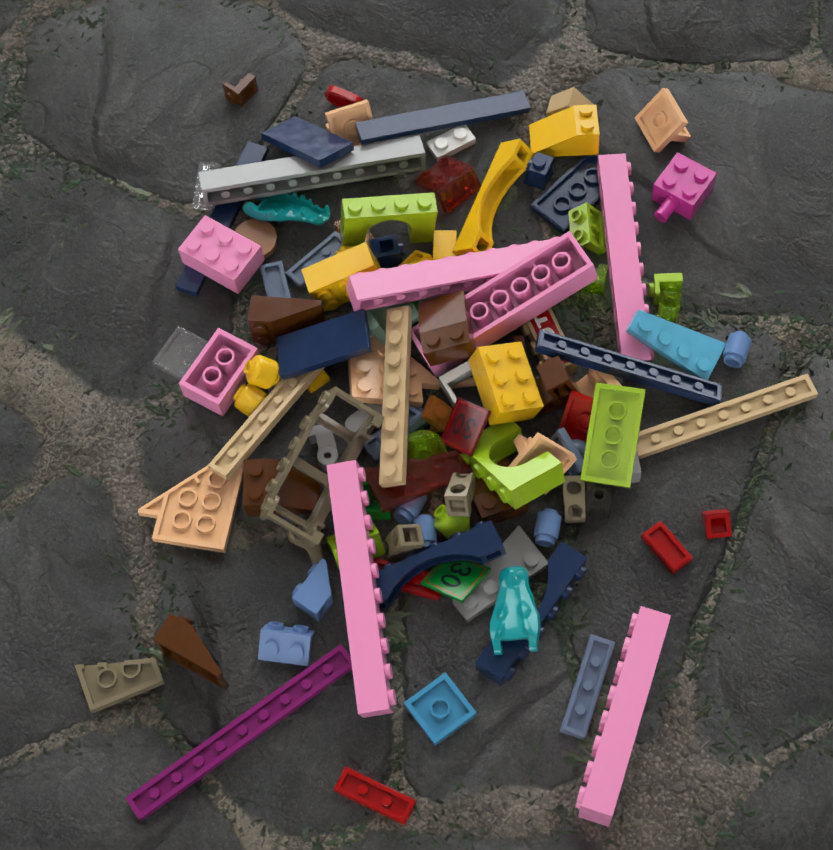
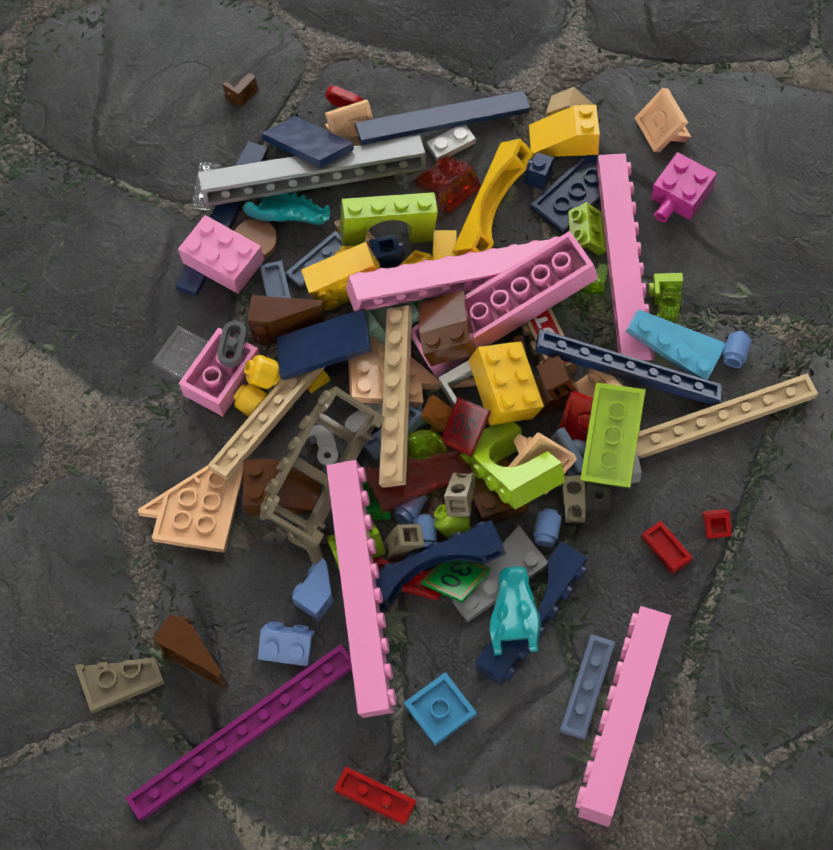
(230, 345): none -> dark grey plate

